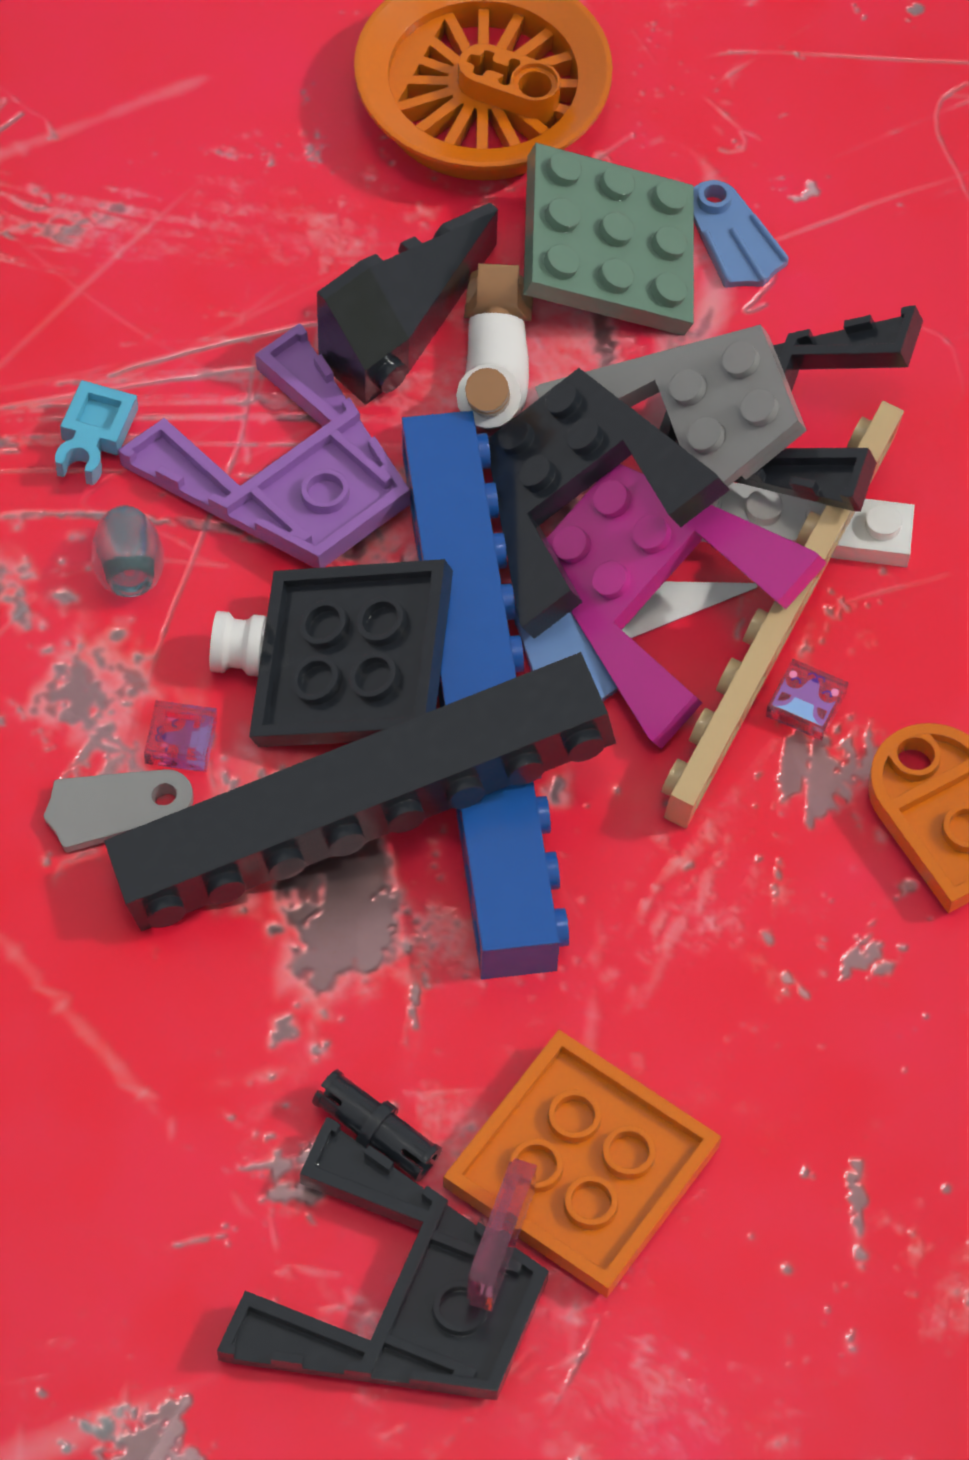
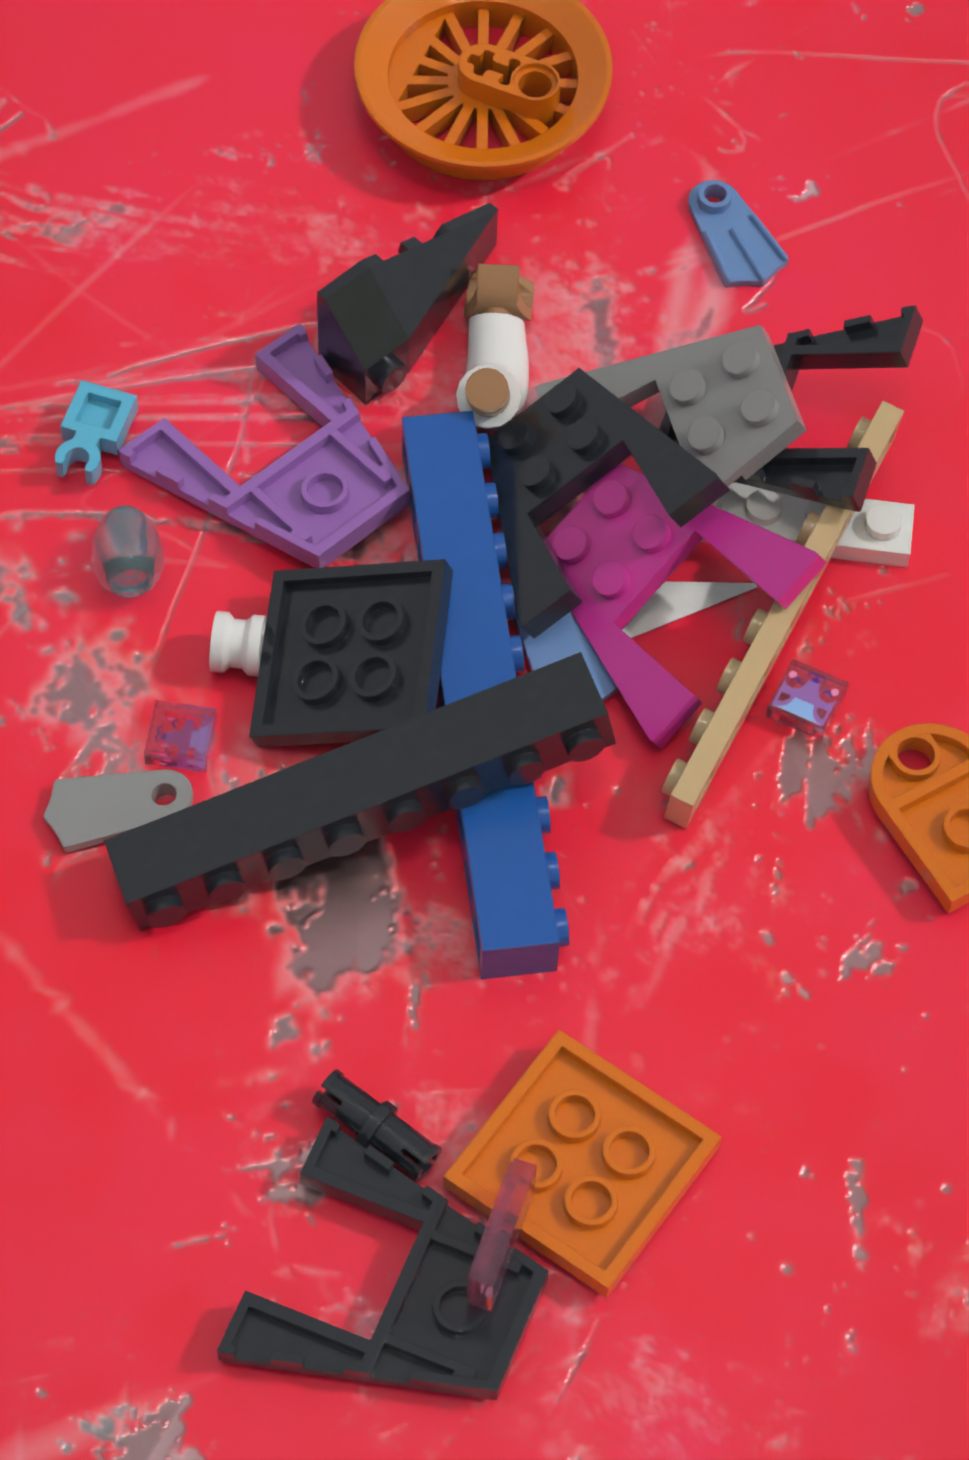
(609, 239): sand green plate -> none

